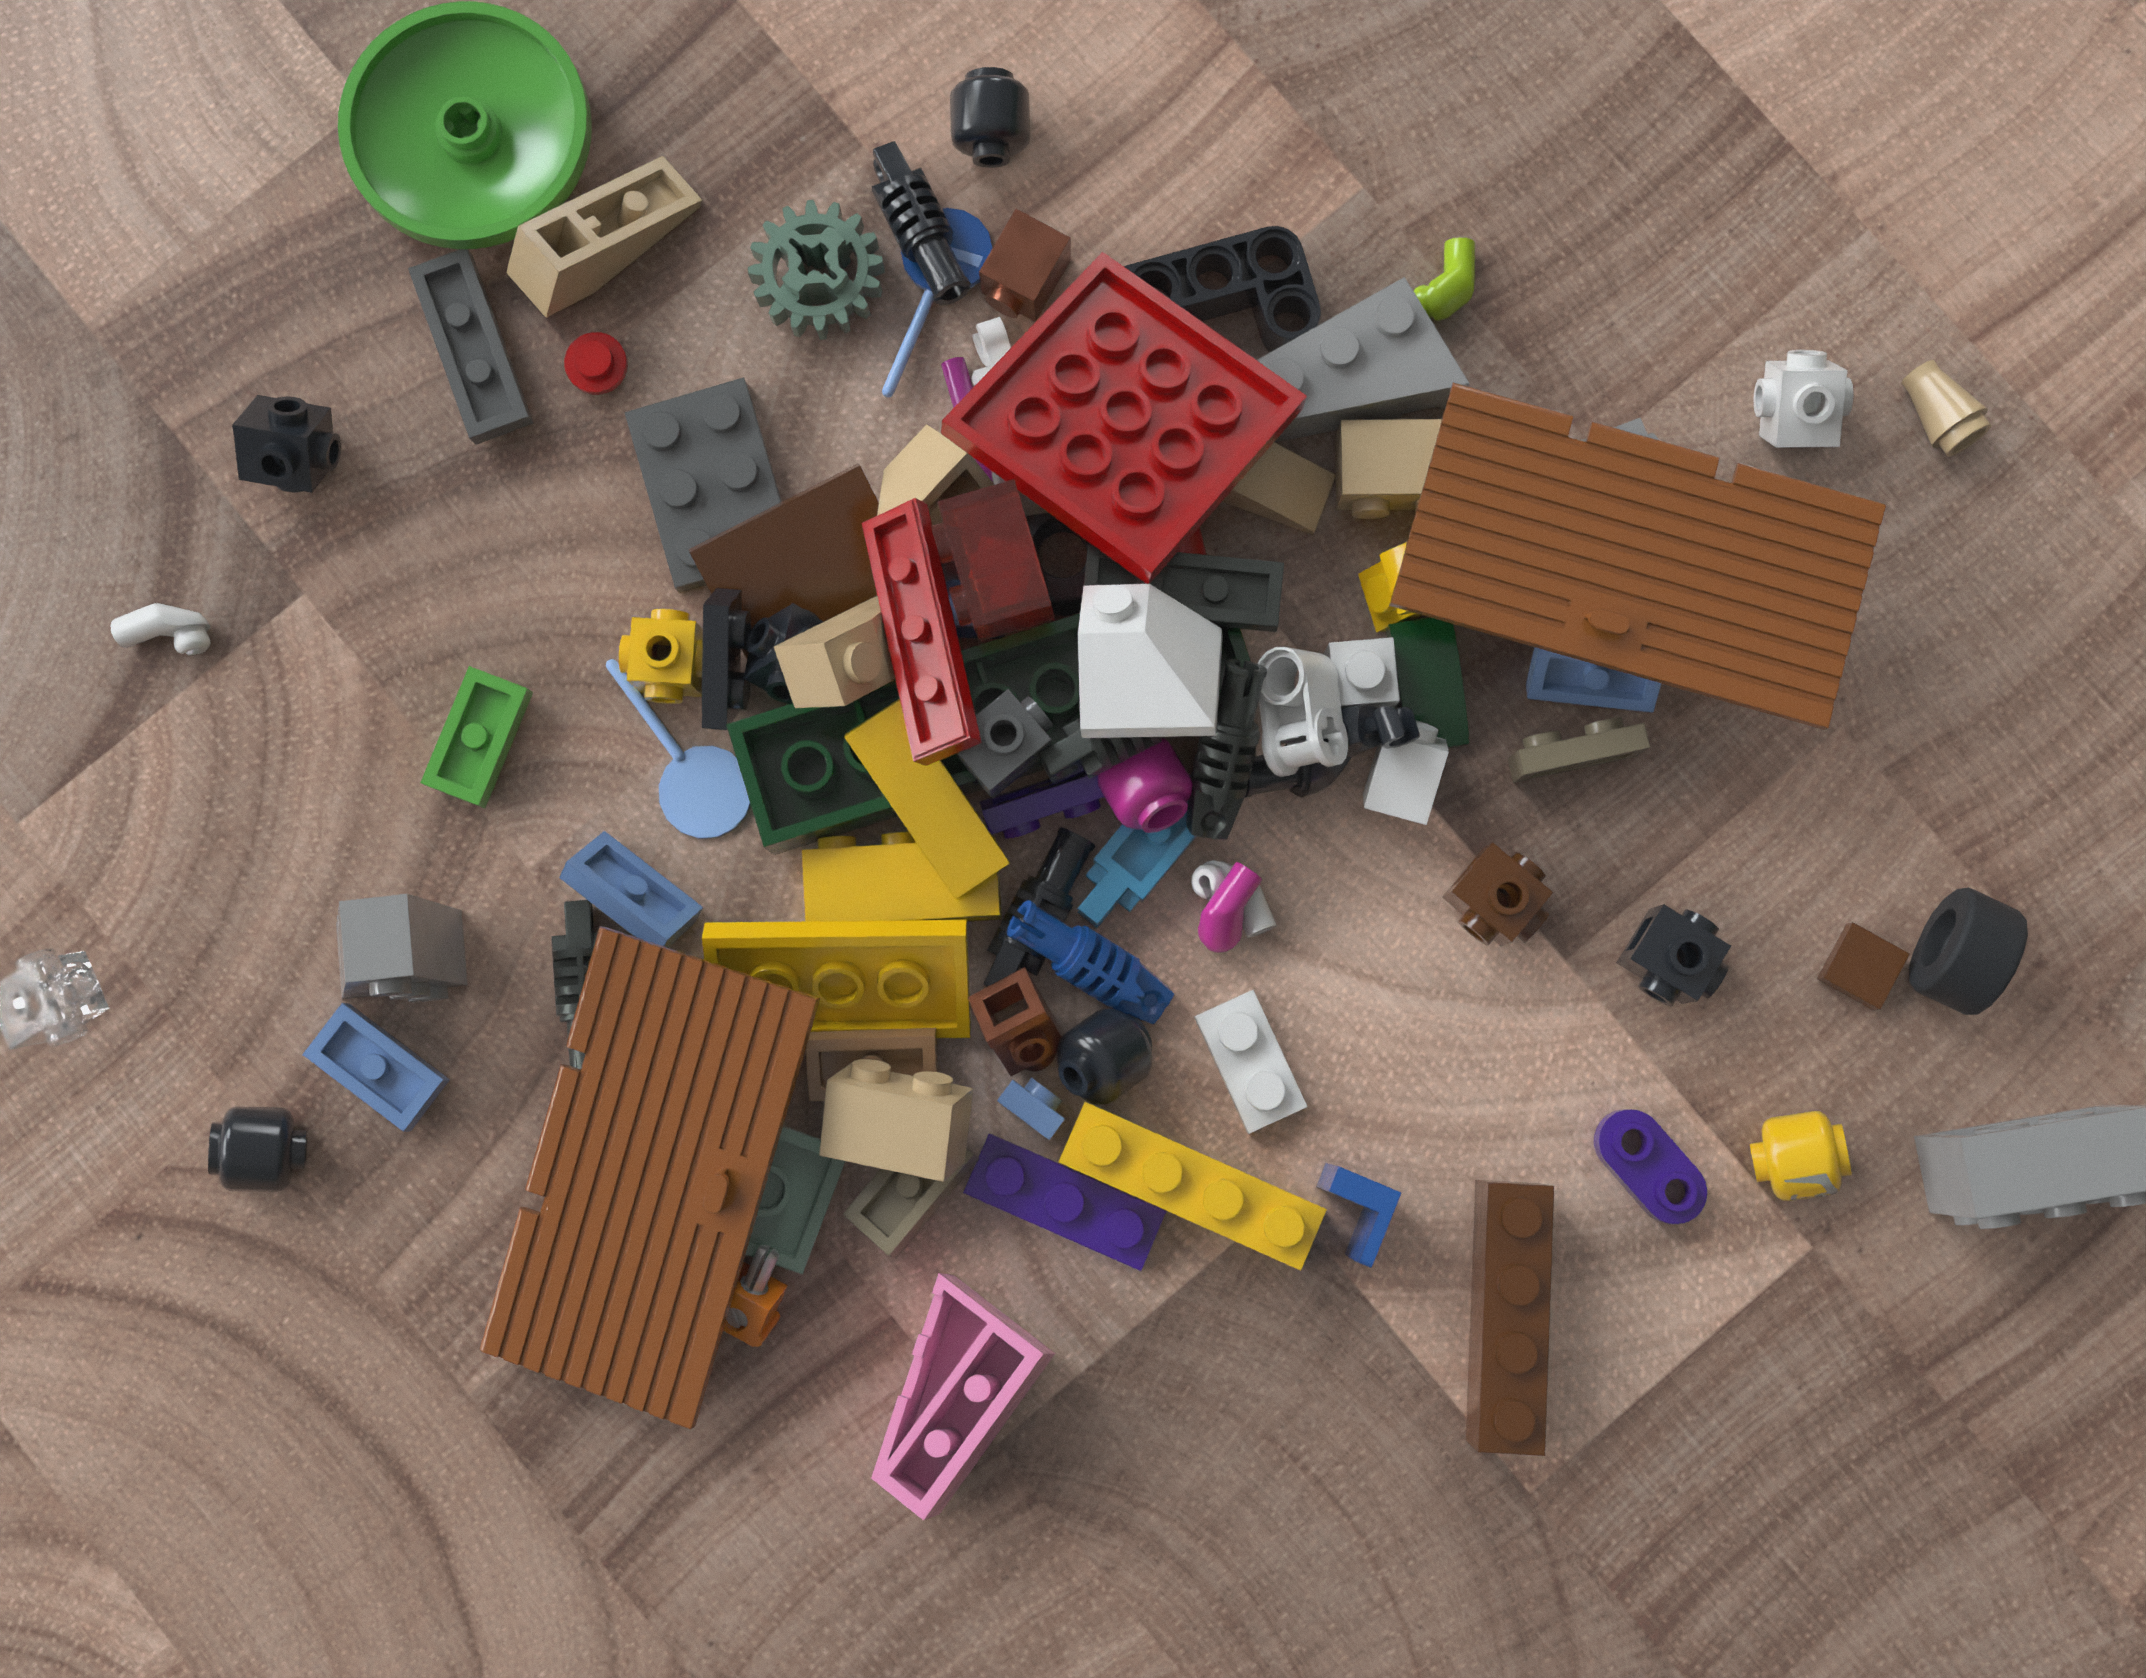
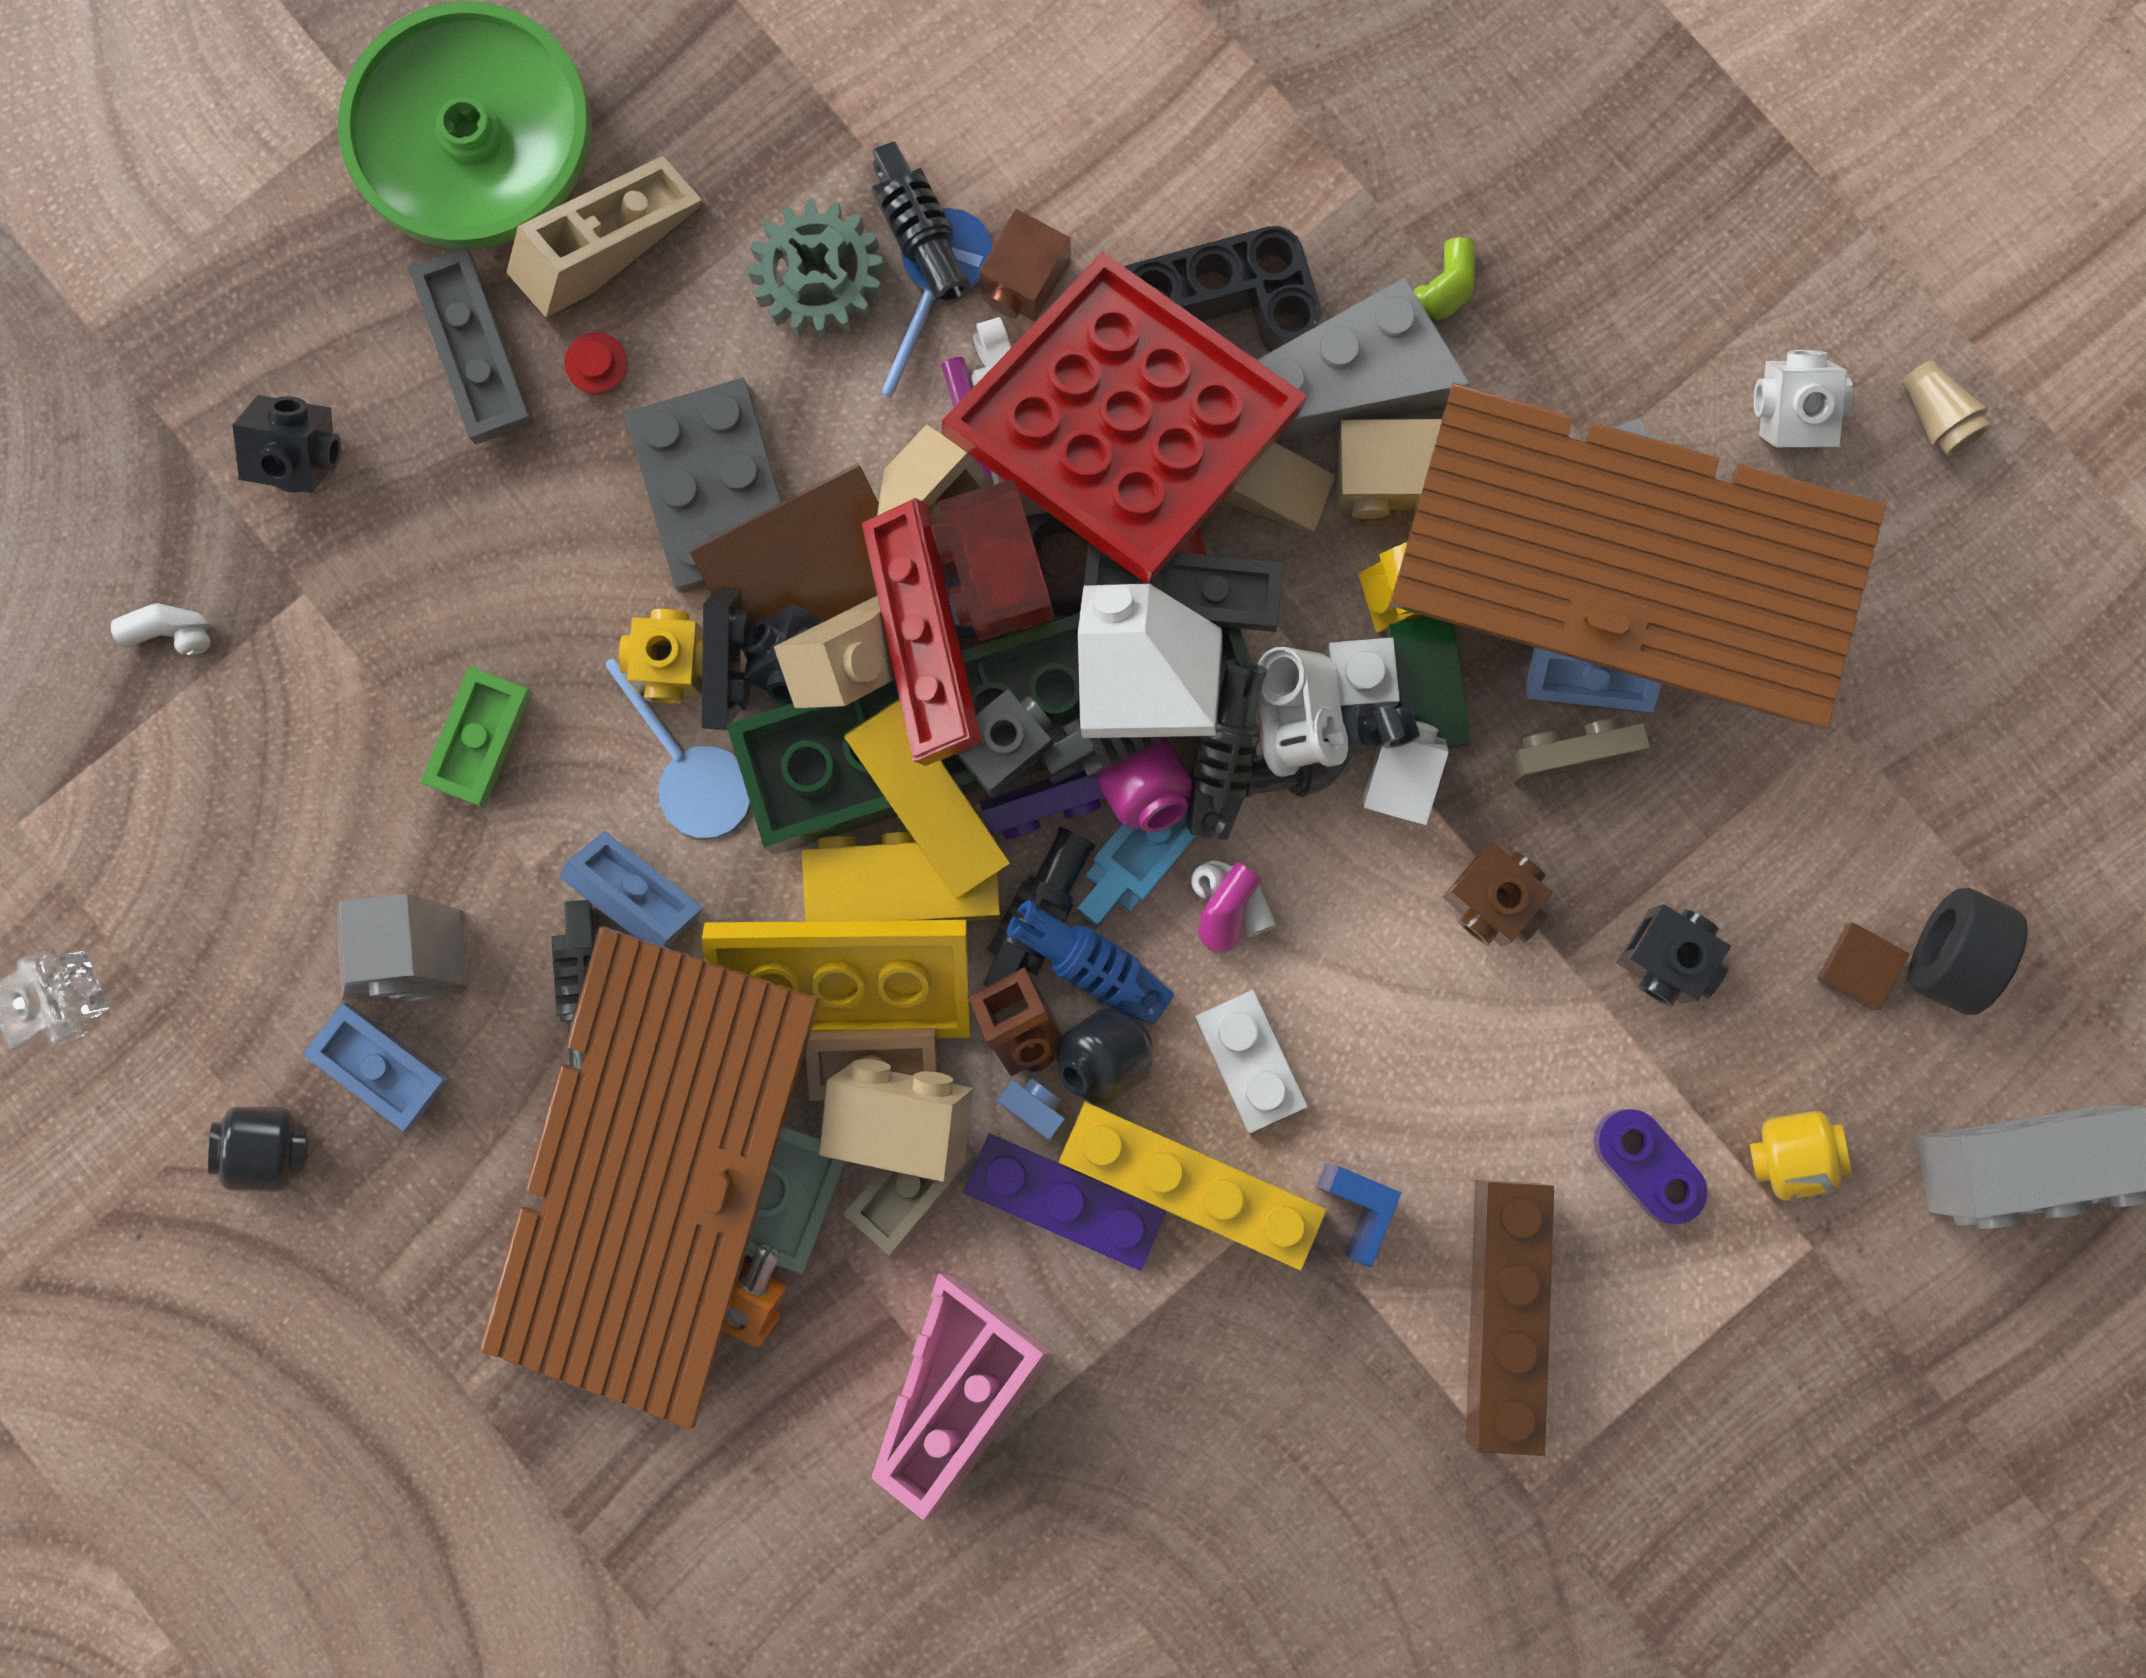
(990, 116): black head -> none

